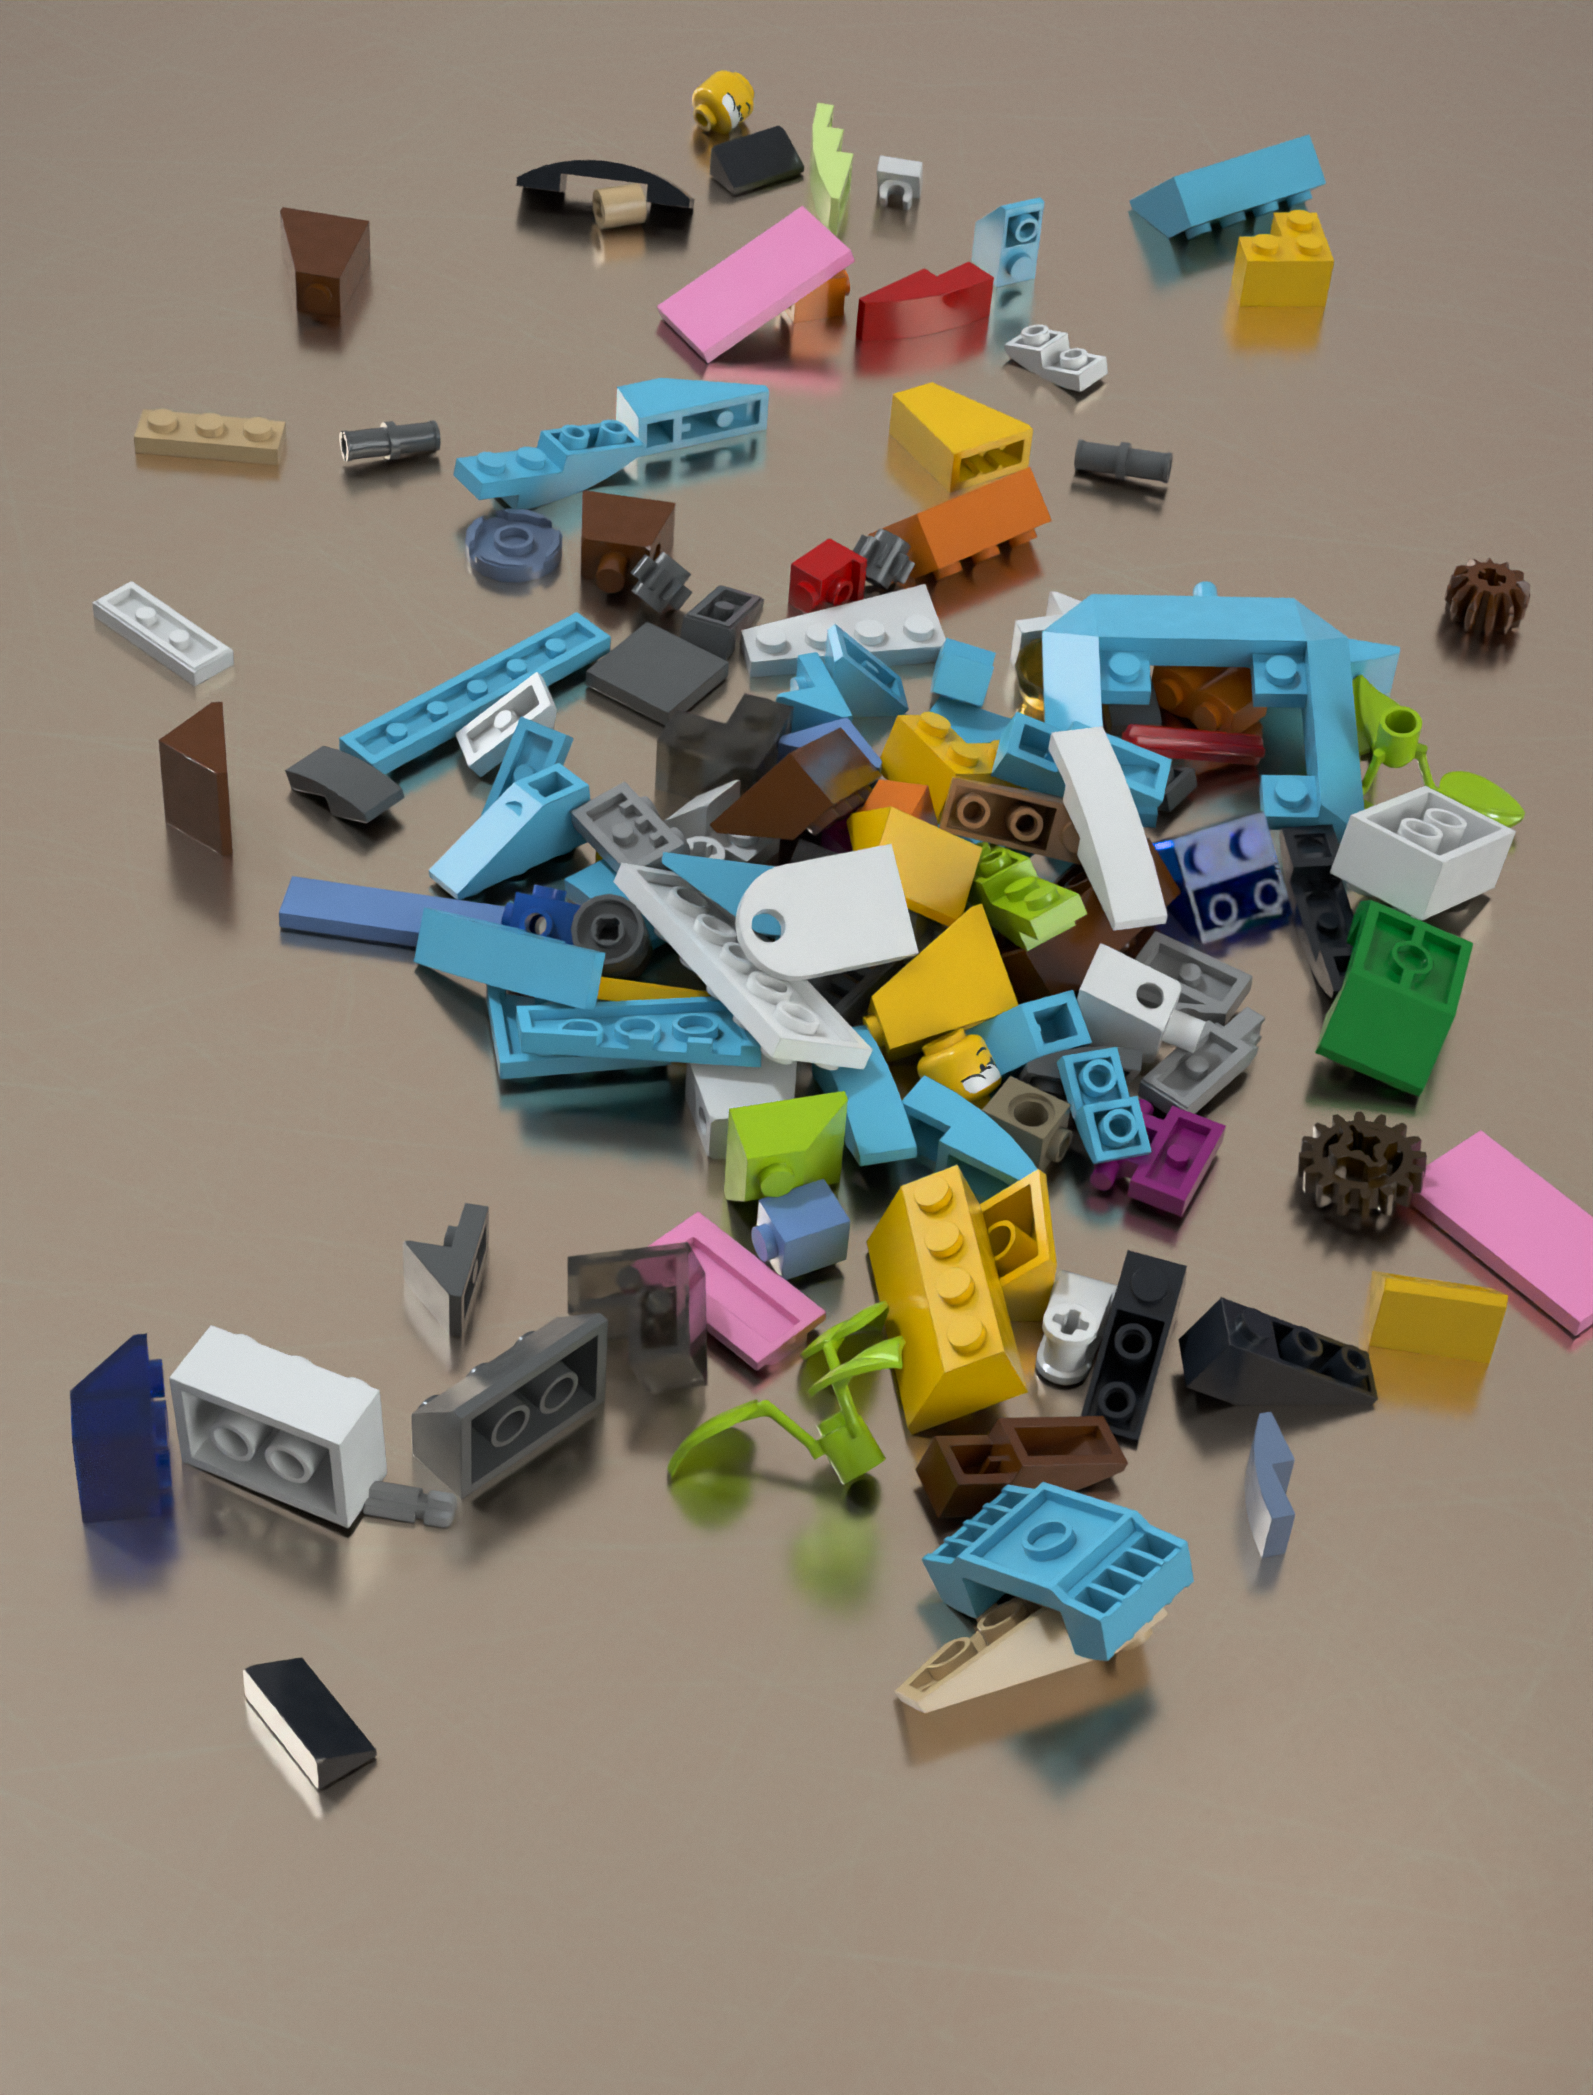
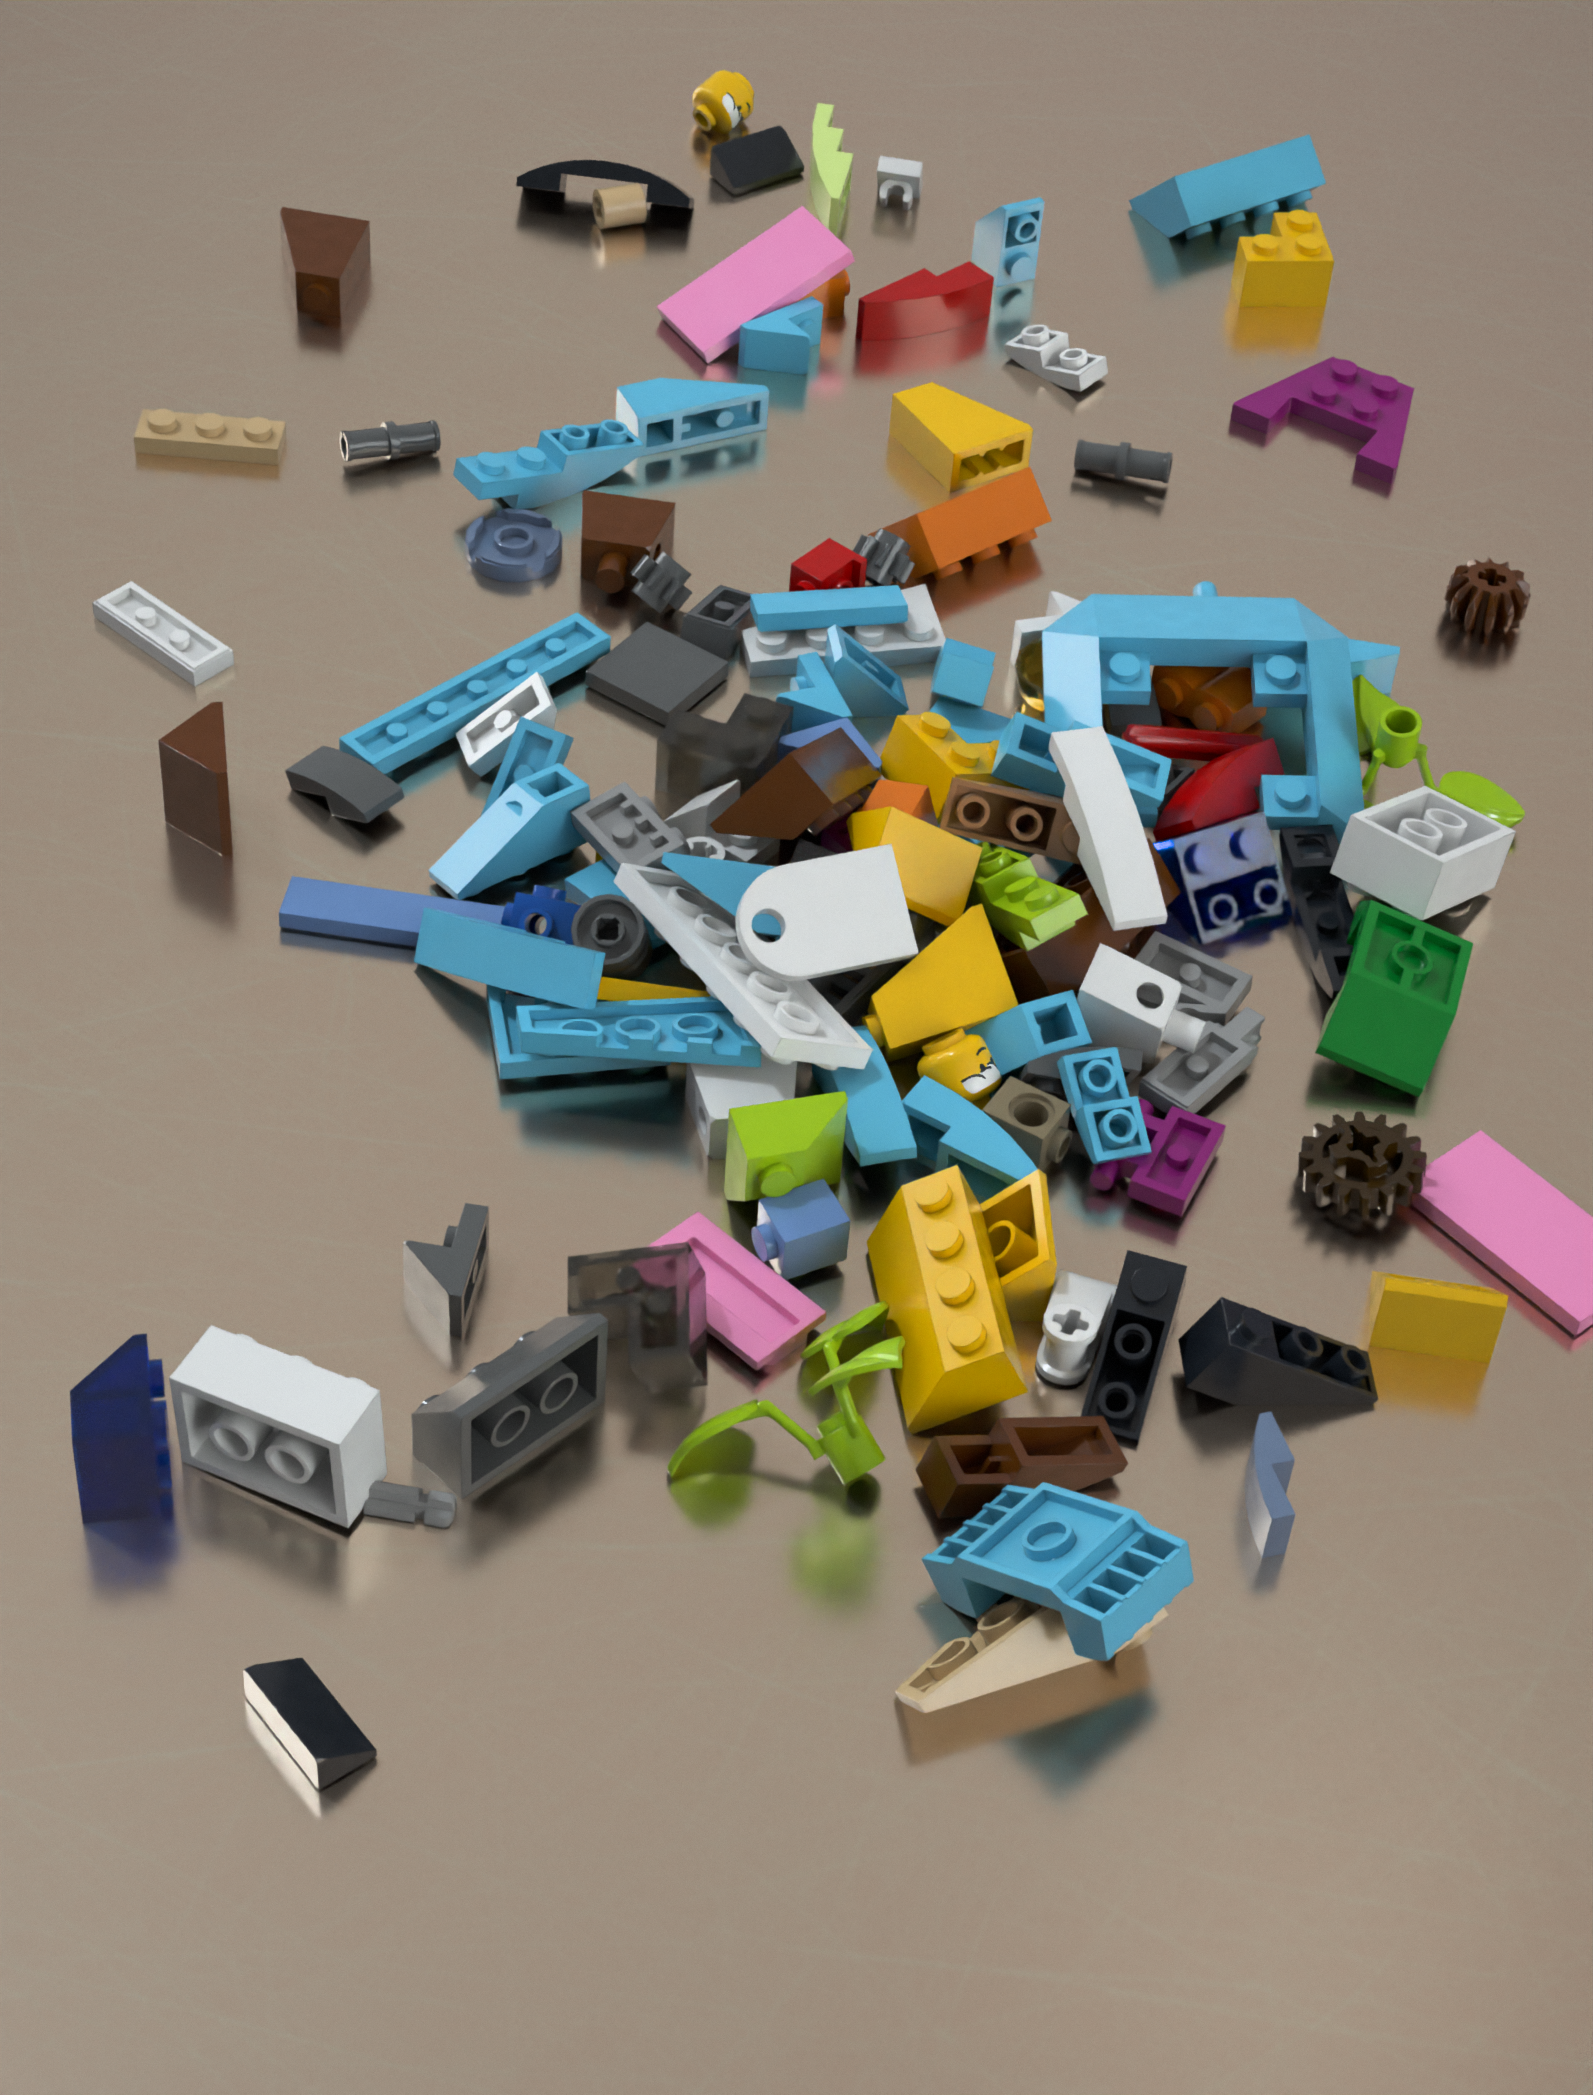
(782, 338): none -> medium azure slope
(828, 607): none -> medium azure tile
(1219, 790): none -> red slope
(1342, 399): none -> magenta wing

